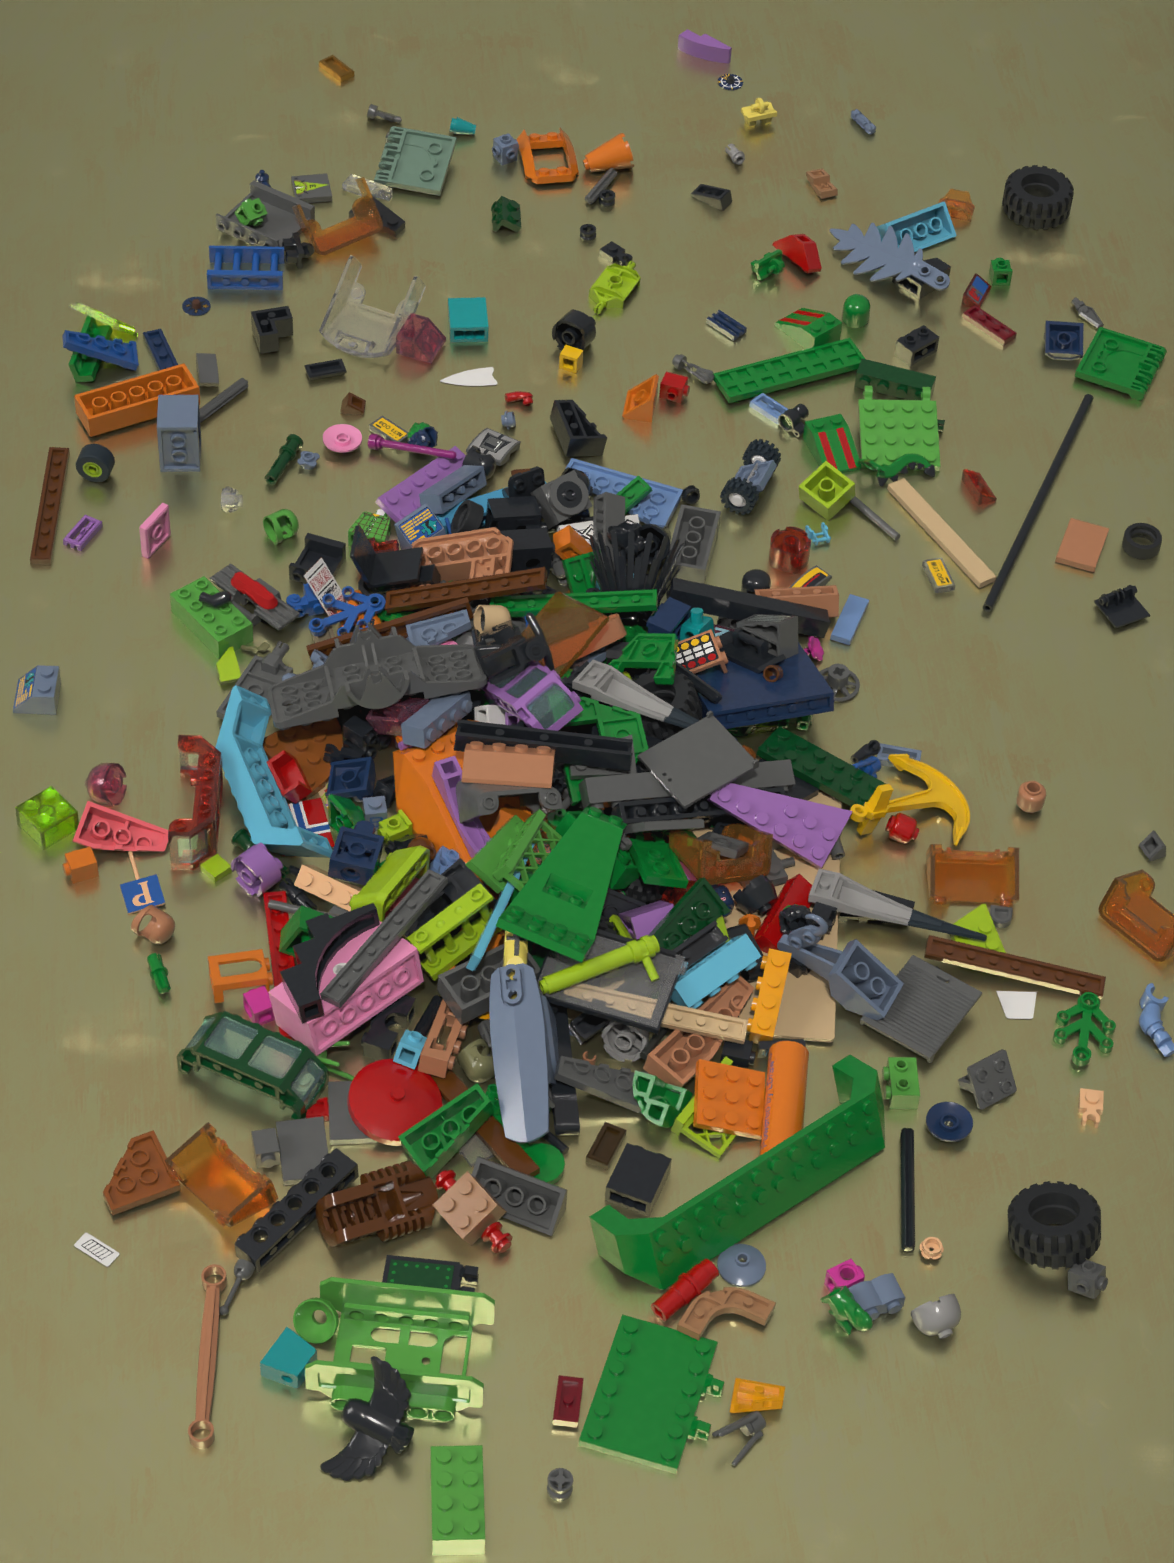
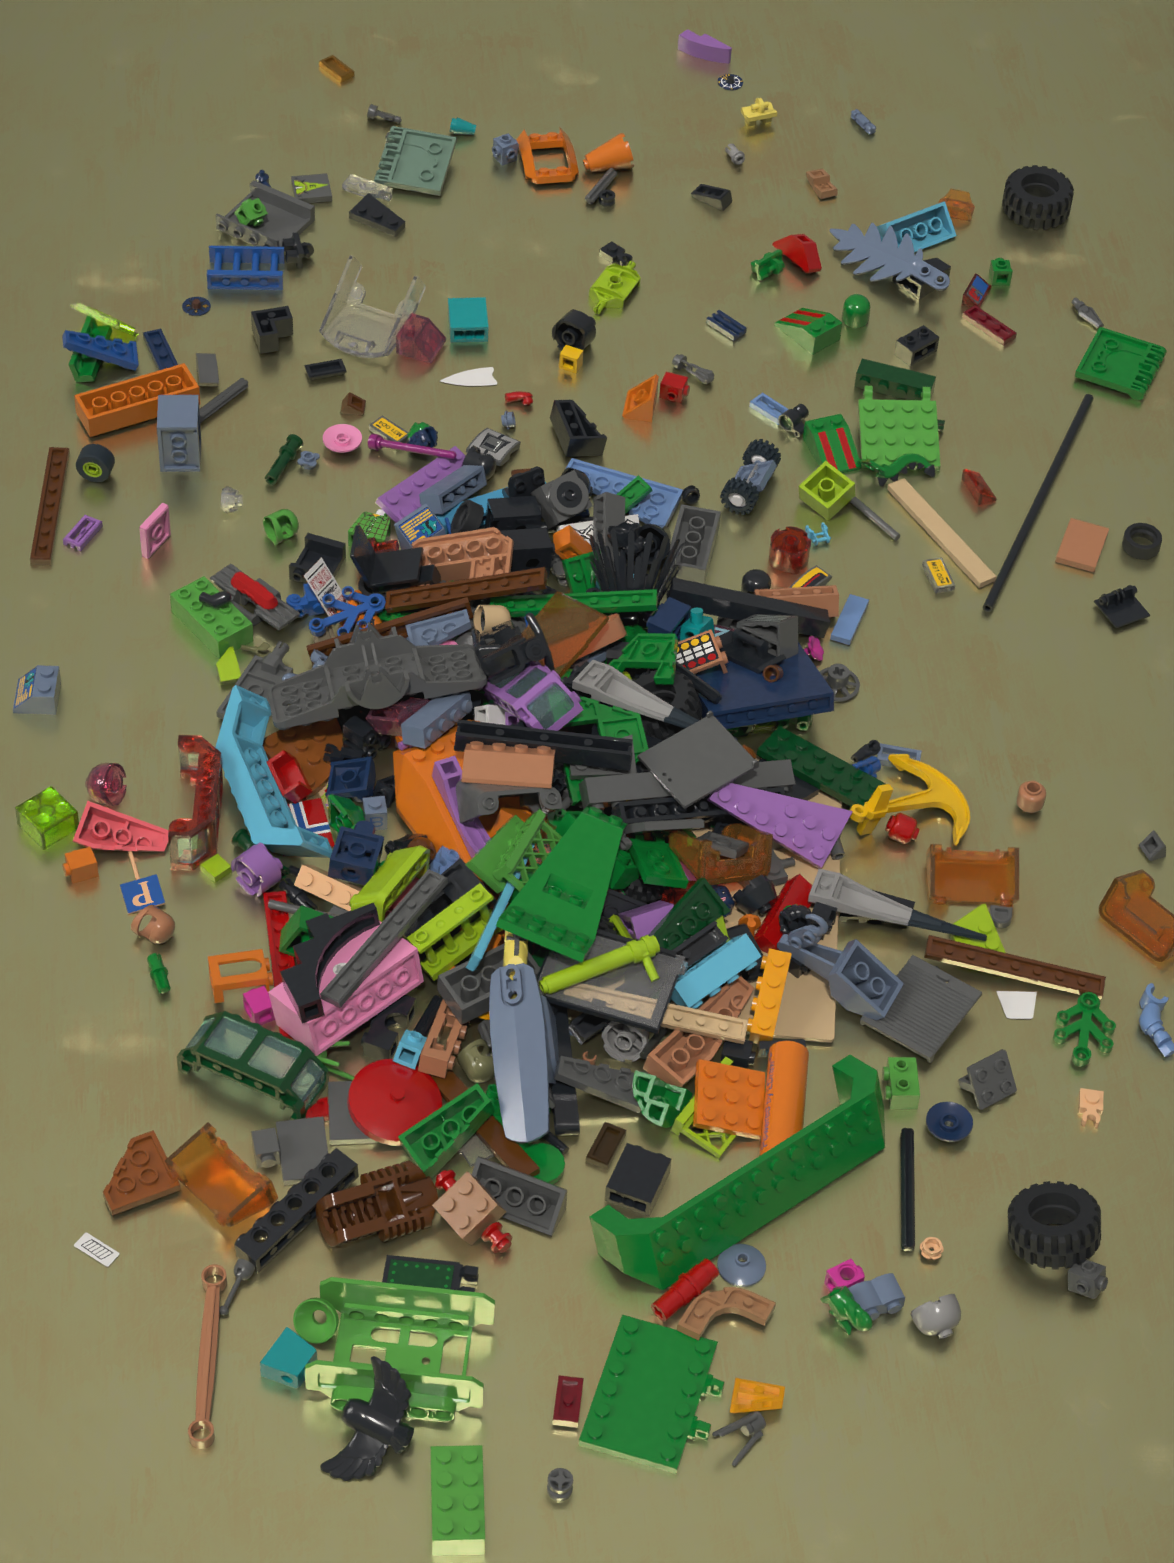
(362, 225): clear orange windscreen -> none
(395, 827): lime brick -> none
(506, 213): dark green bracket -> none
(588, 232): black bush -> none
(788, 370): green plate -> none
(1063, 340): dark blue slope -> none

